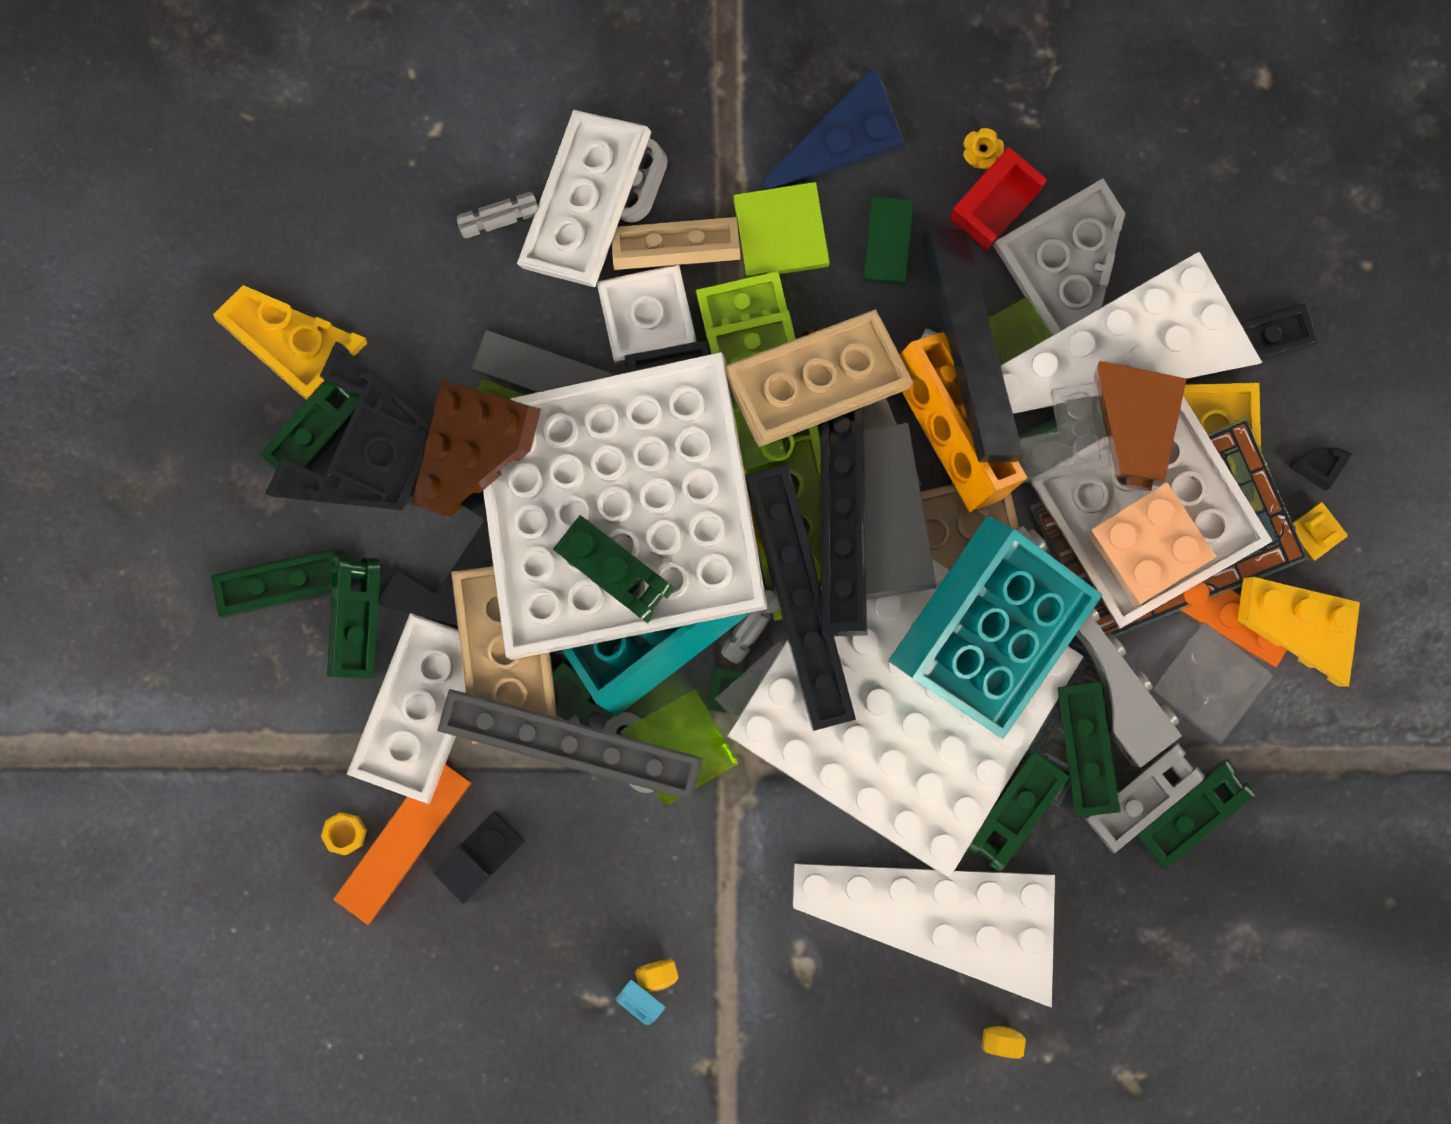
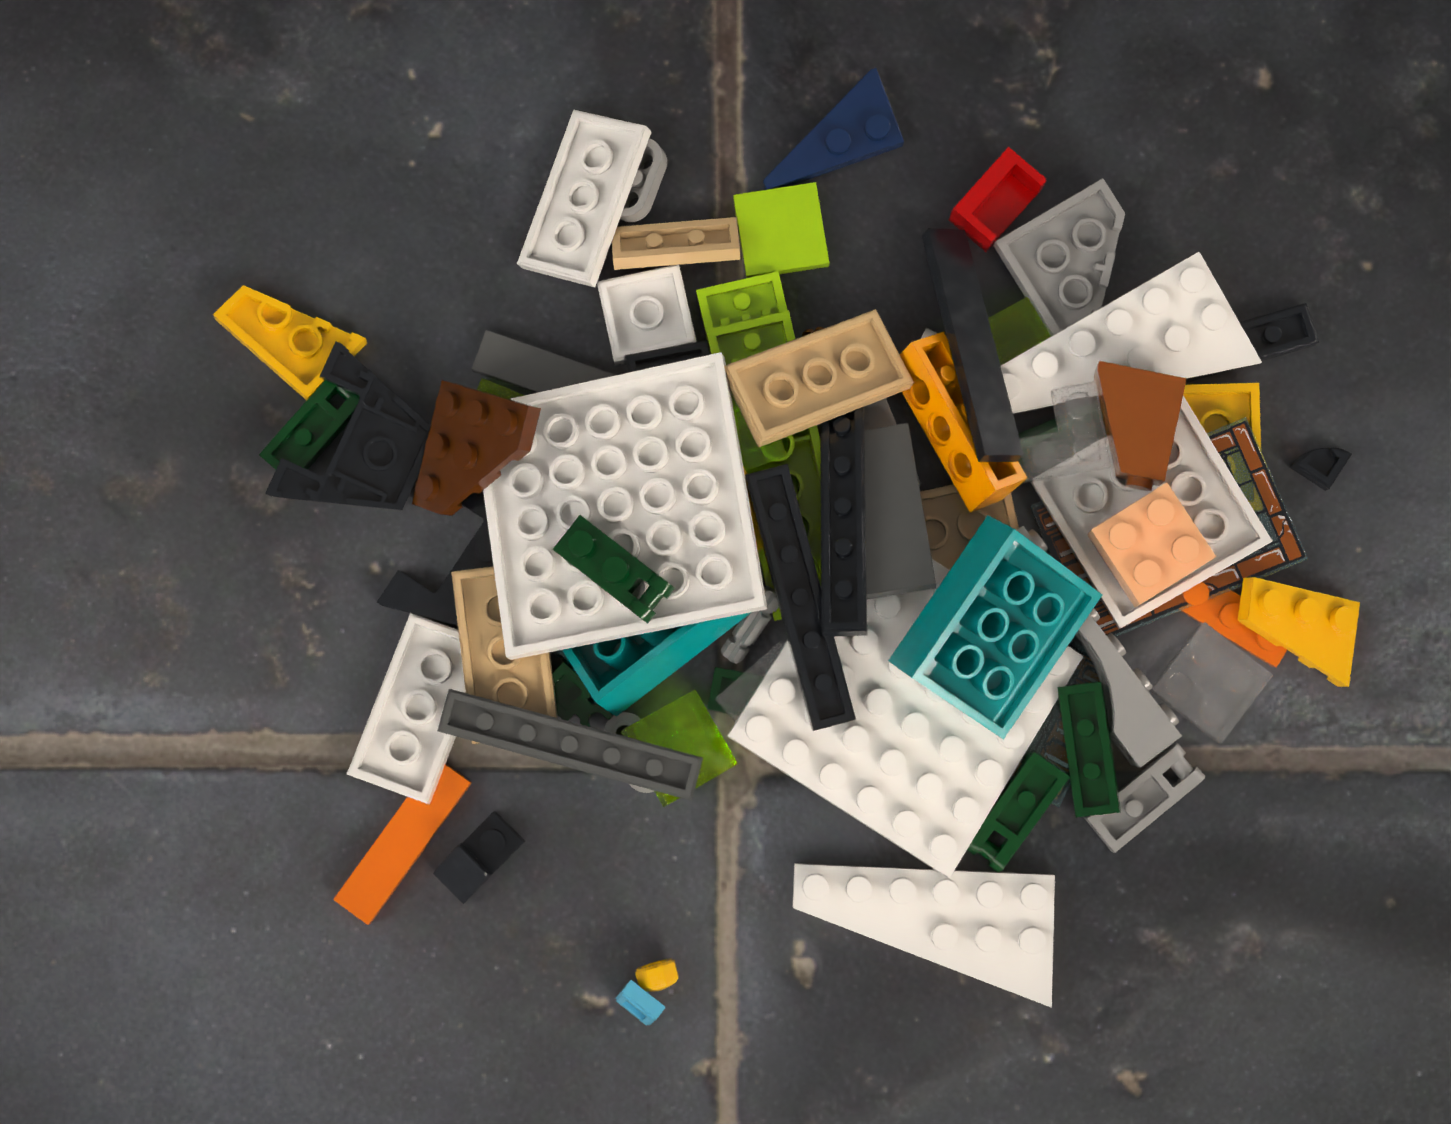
(273, 583): dark green tile -> none
(343, 833): yellow tile -> none
(353, 618): dark green plate -> none
(497, 215): light grey axle -> none
(888, 240): dark green tile -> none
(975, 156): yellow plate -> none
(1003, 1042): yellow tile -> none
(1195, 815): dark green plate -> none
(1318, 531): yellow tile -> none

